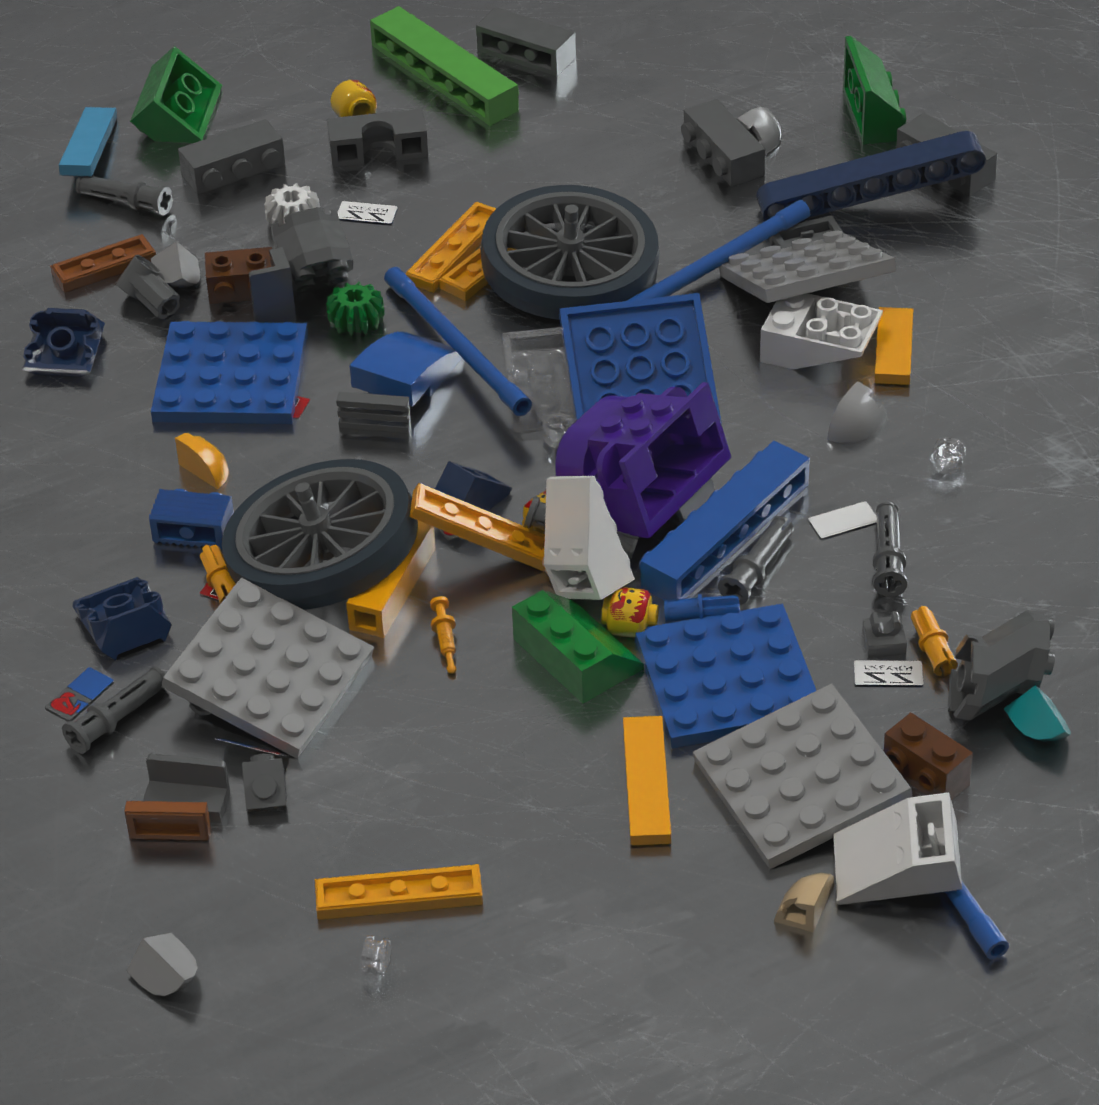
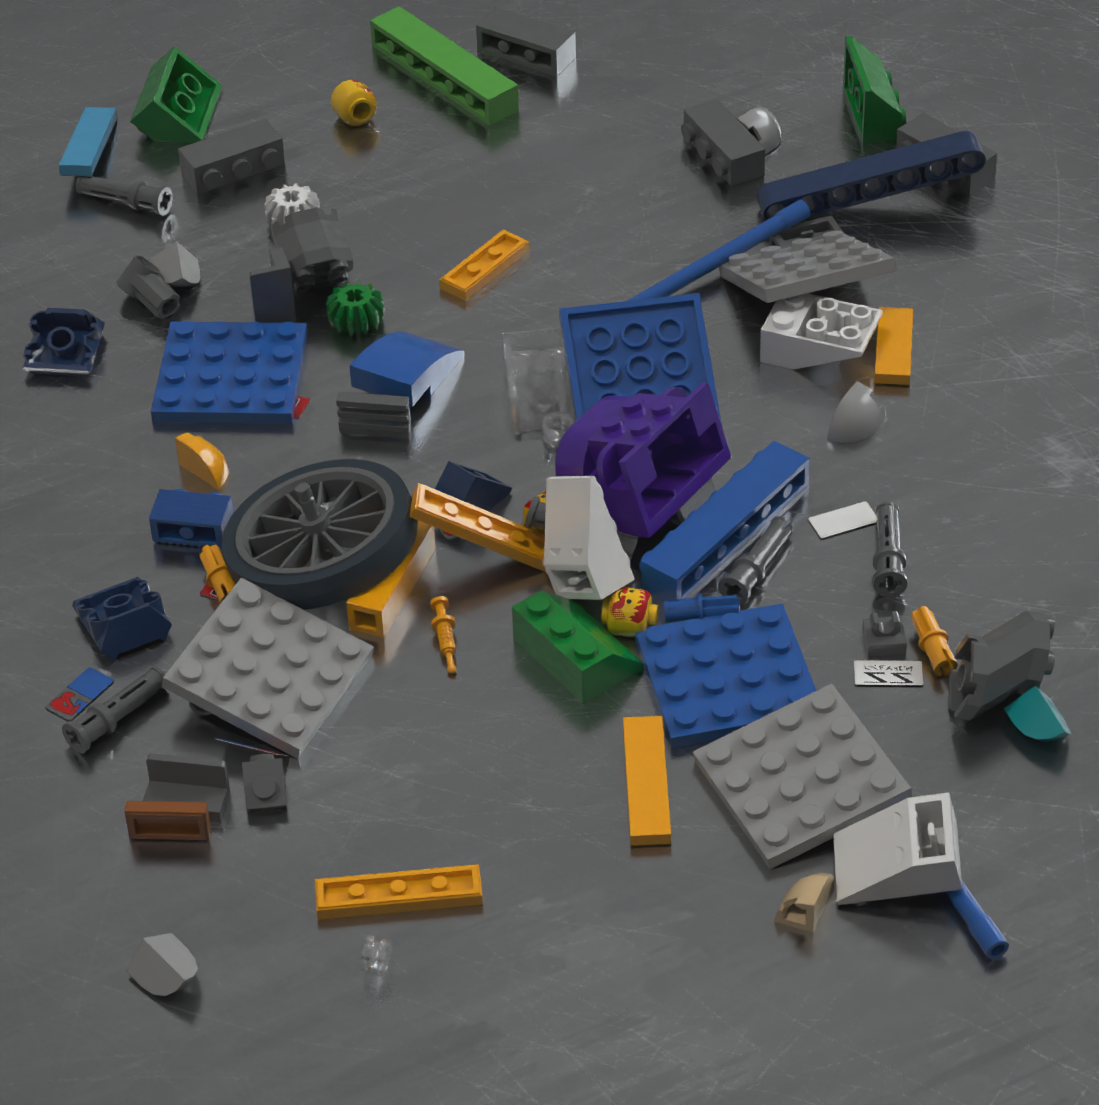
(100, 263): dark orange tile -> none
(229, 273): reddish brown brick -> none
(367, 212): white sticker -> none
(397, 130): dark grey arch -> none
(451, 248): light orange tile -> none
(507, 391): blue piece -> none
(569, 249): wheel -> none
(928, 757): reddish brown brick -> none
(954, 461): clear bush -> none

